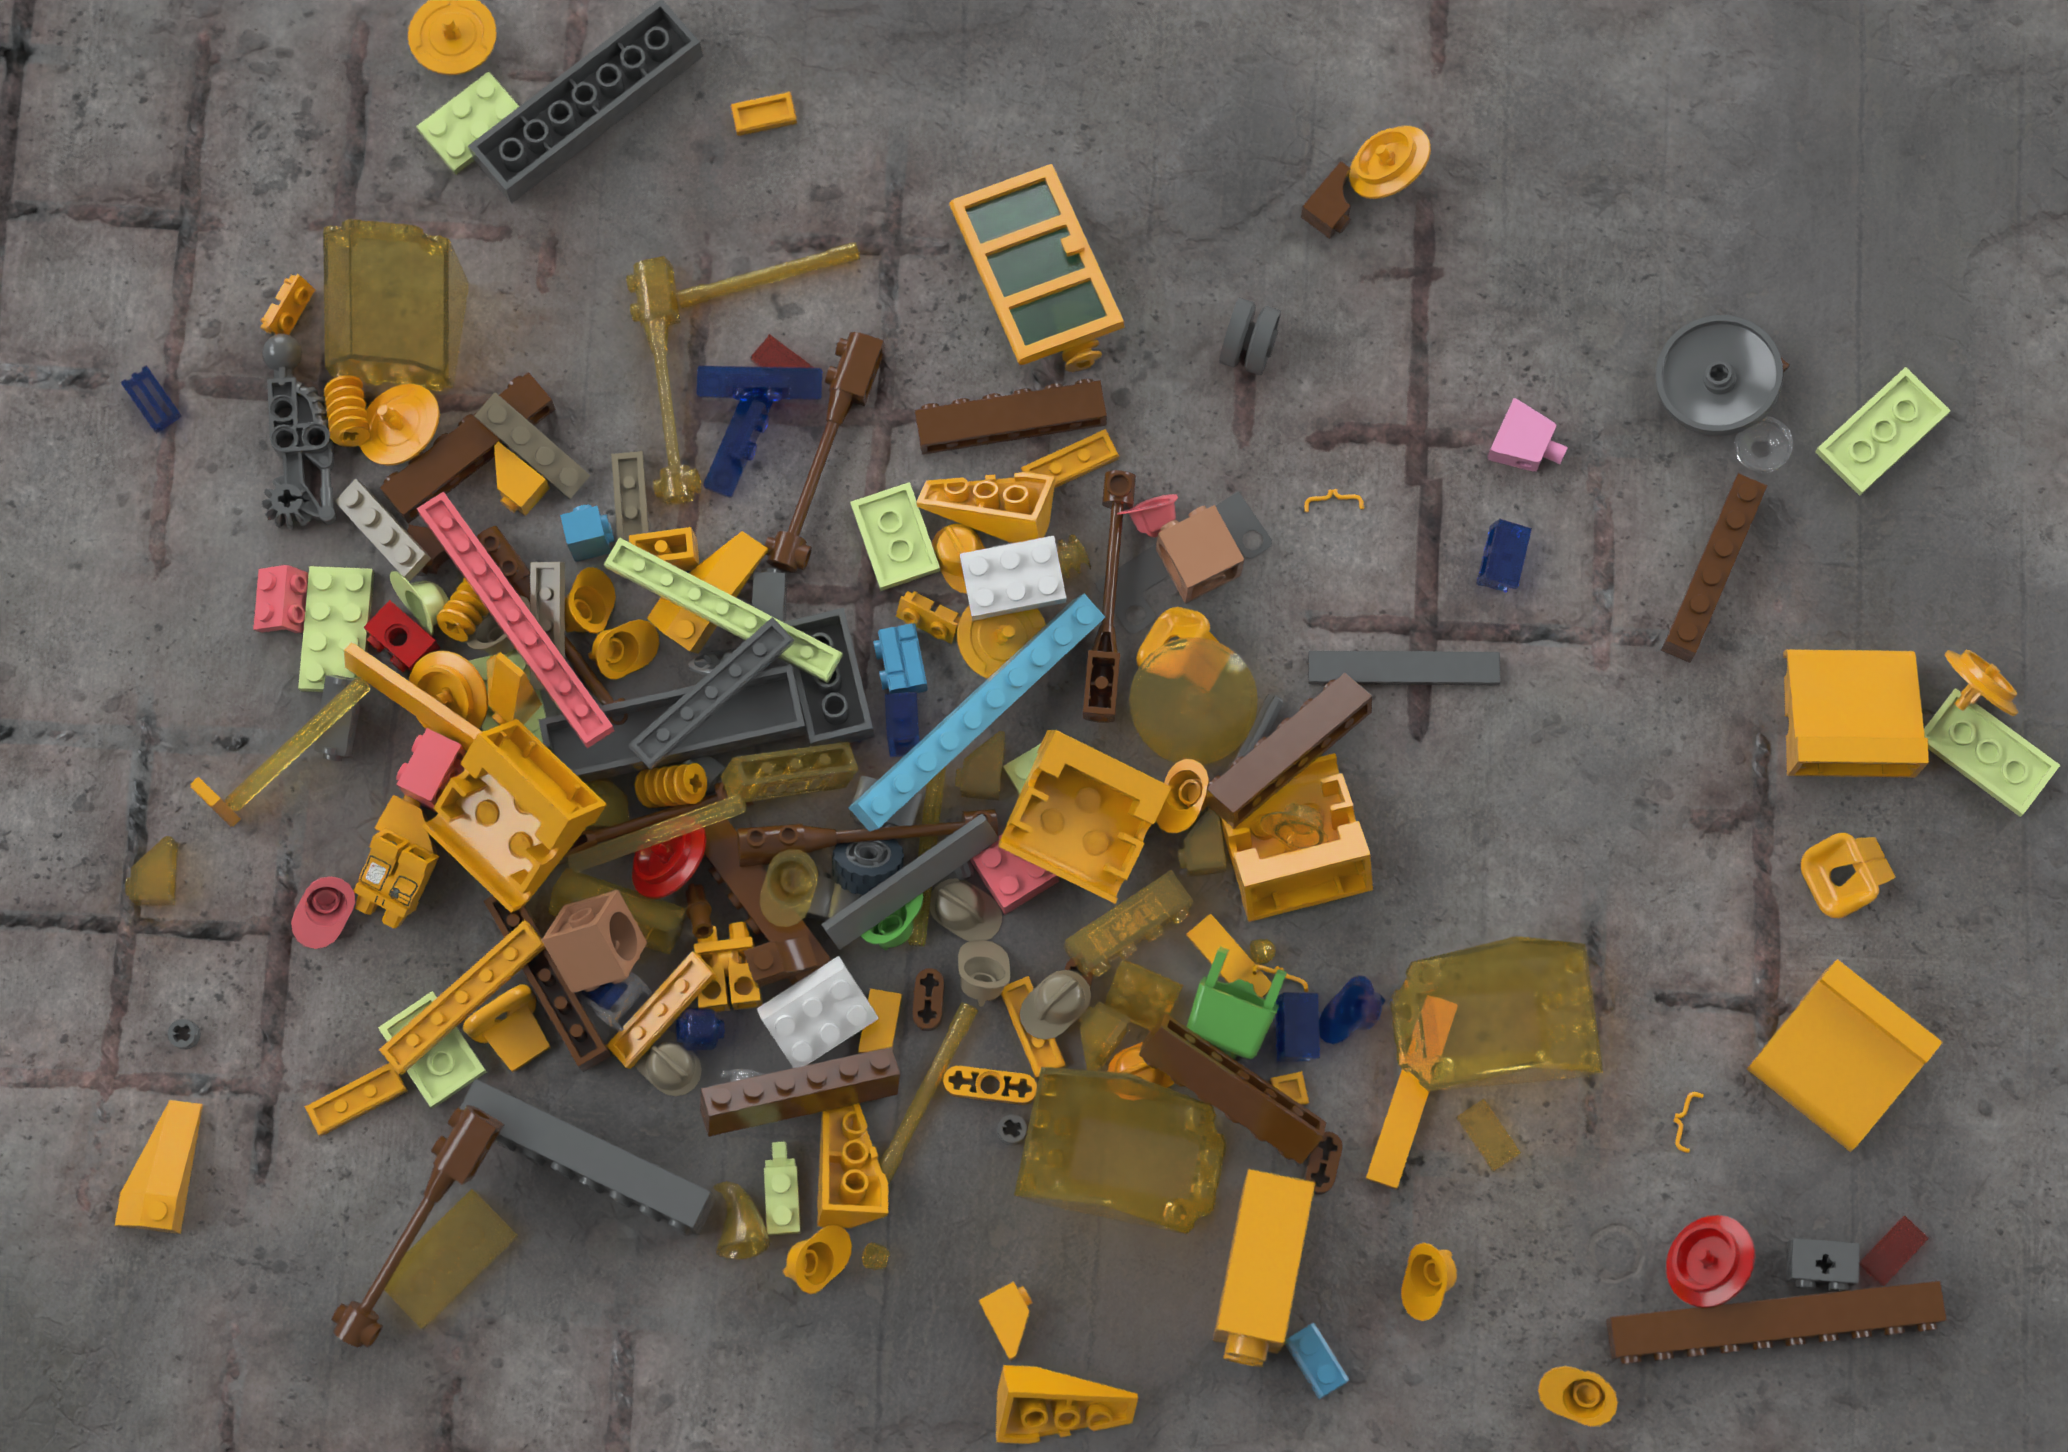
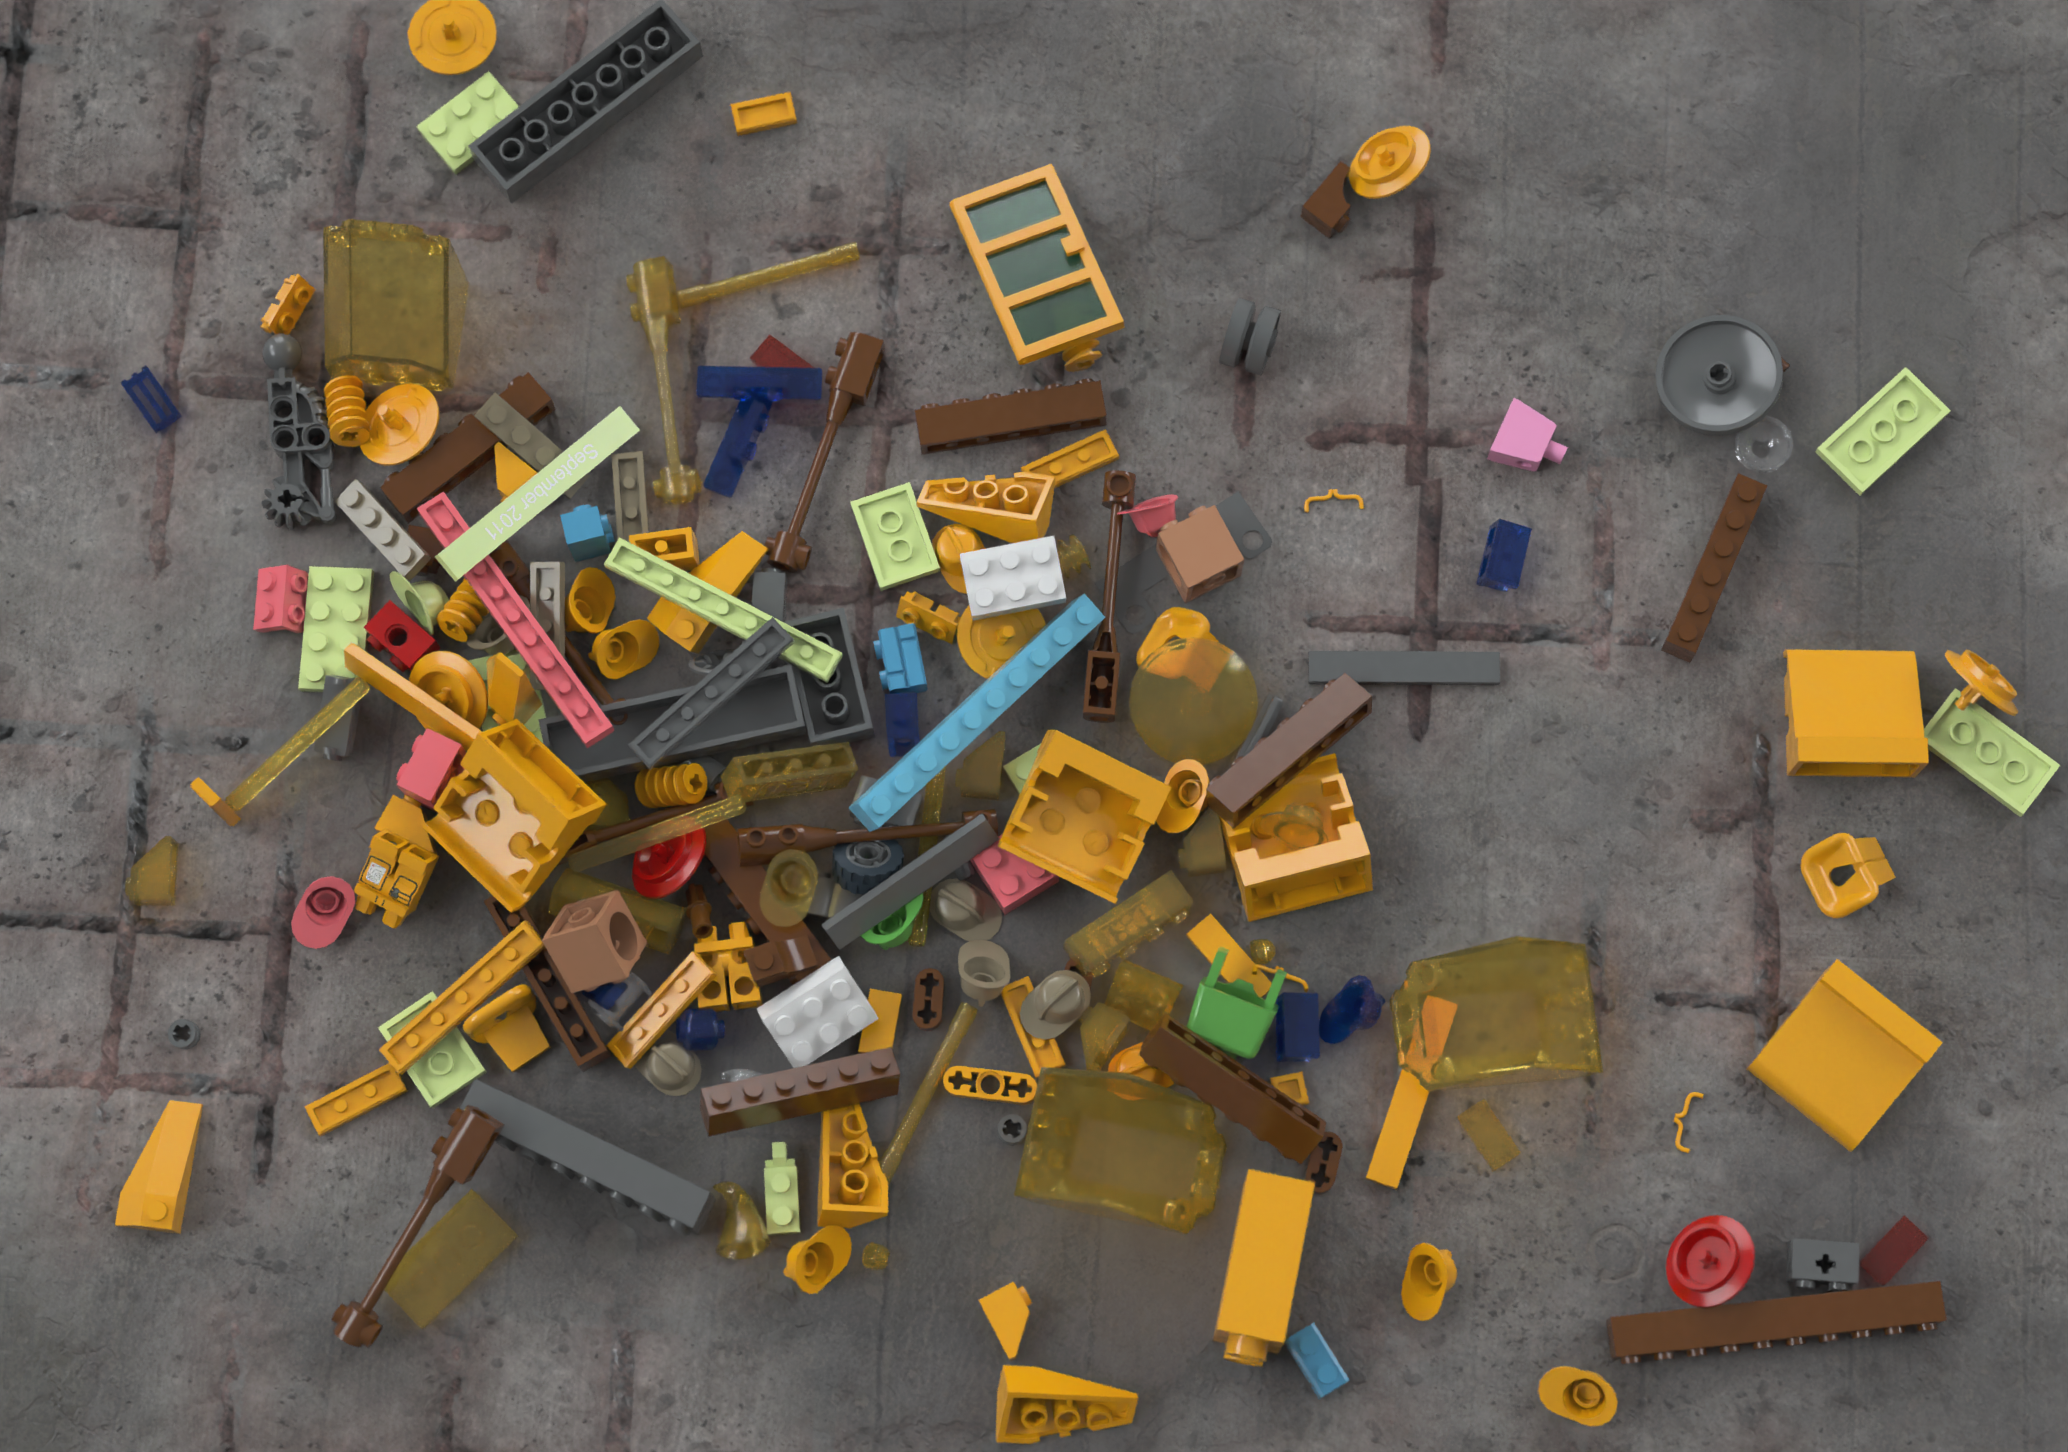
(537, 494): none -> yellowish green tile

